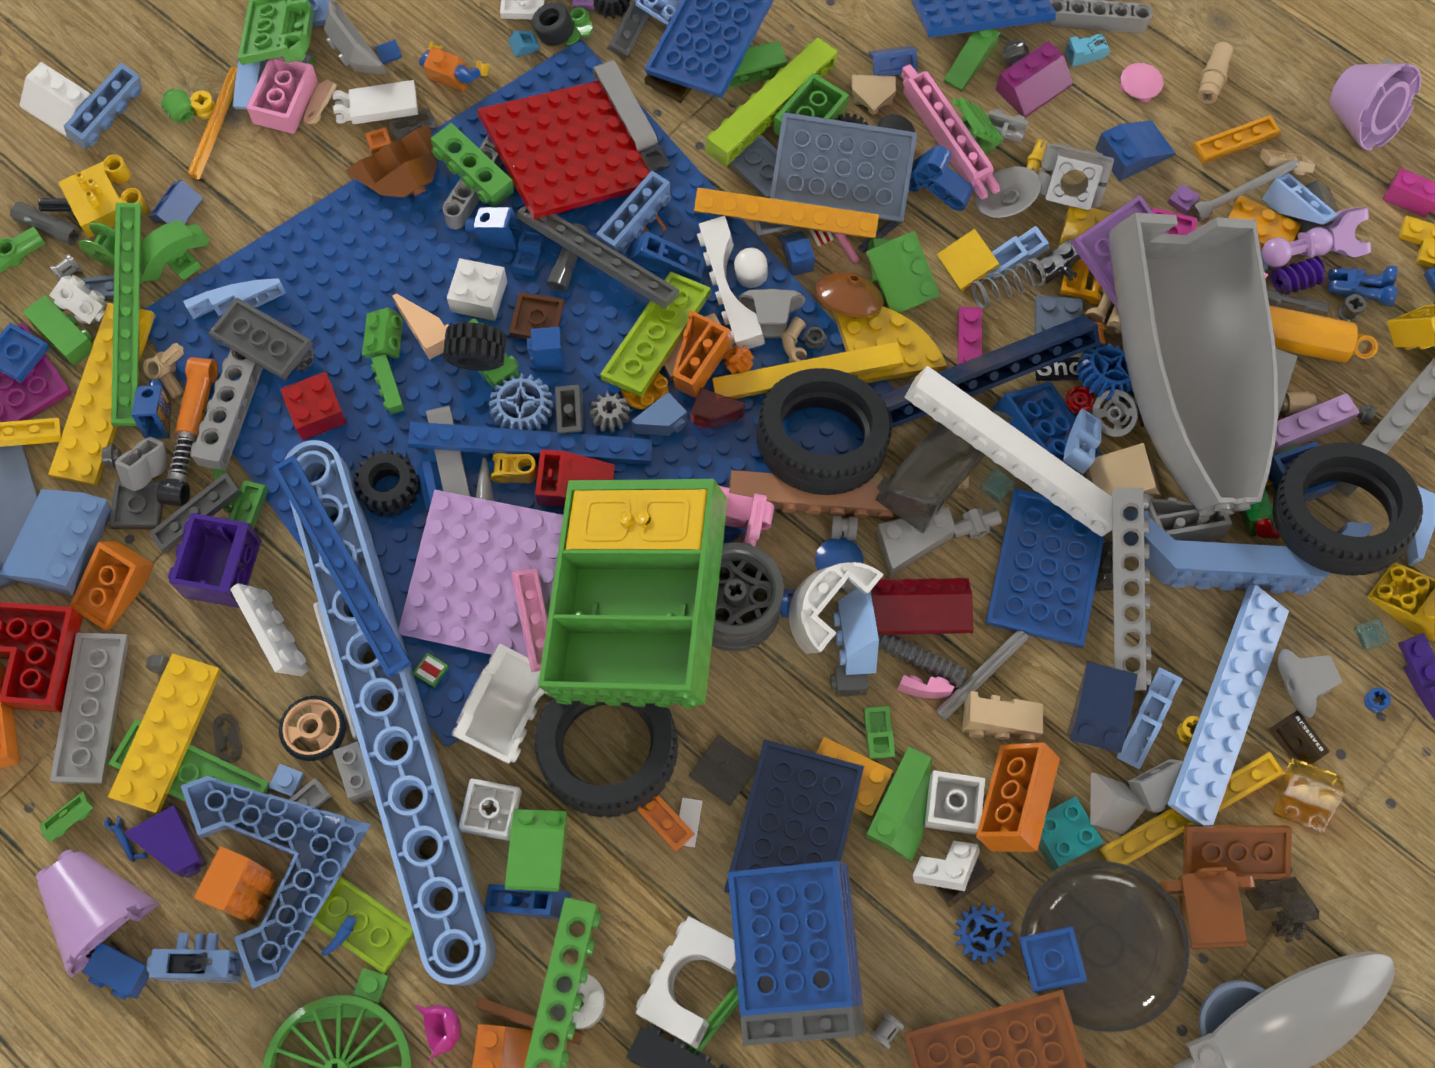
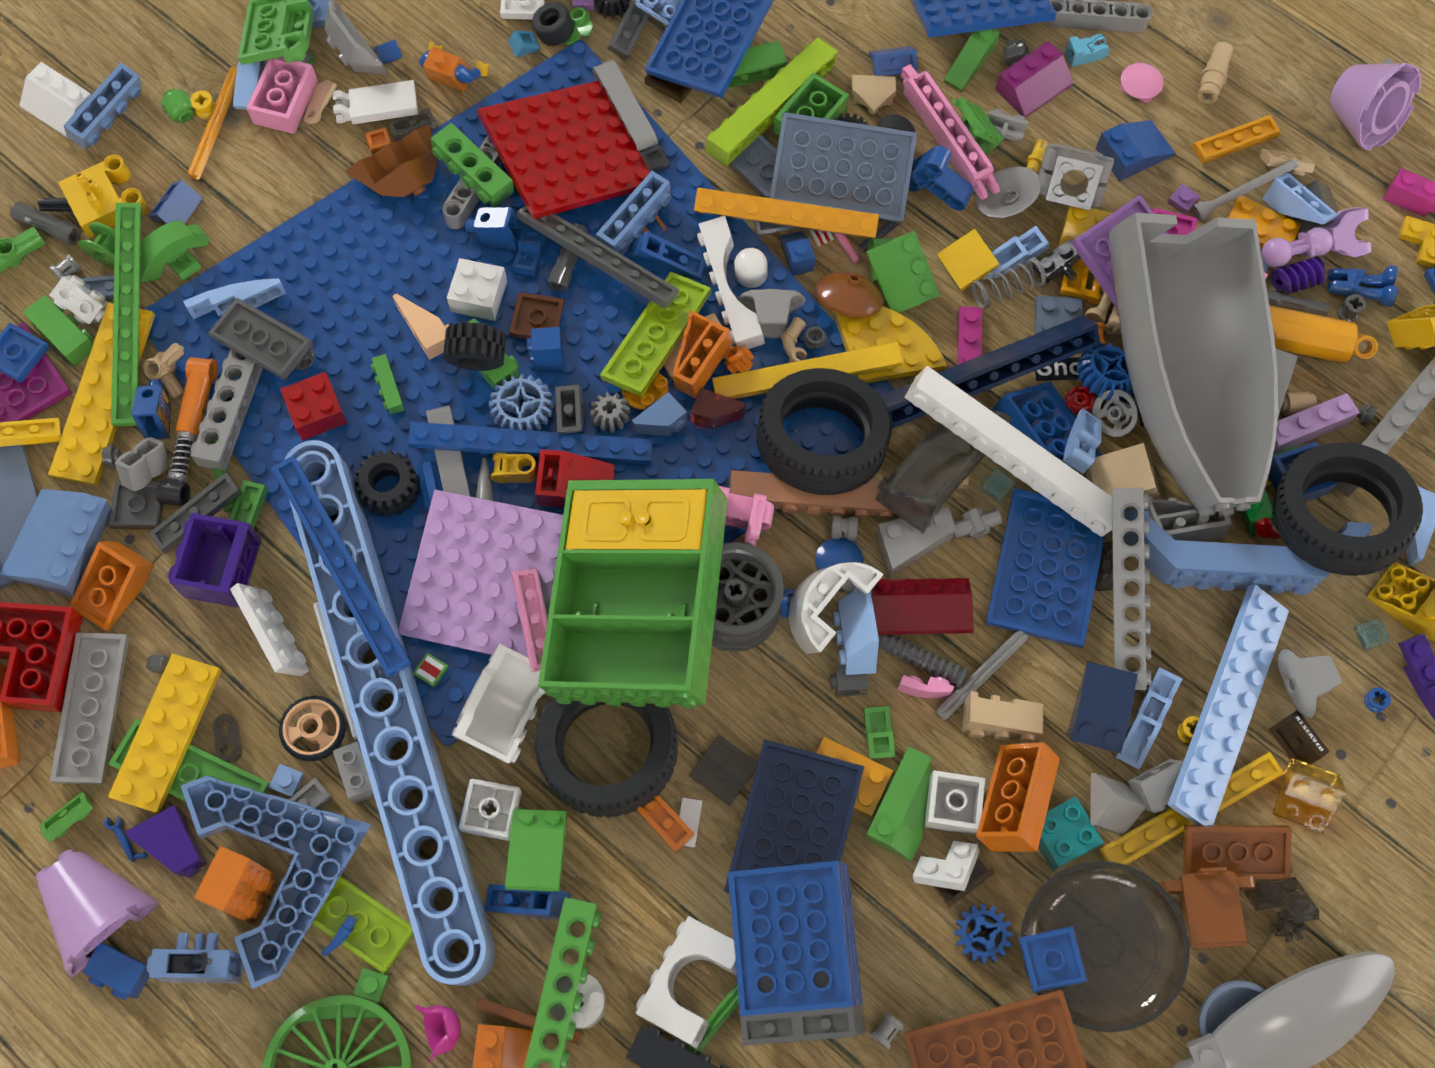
(382, 333): bright green bracket -> none

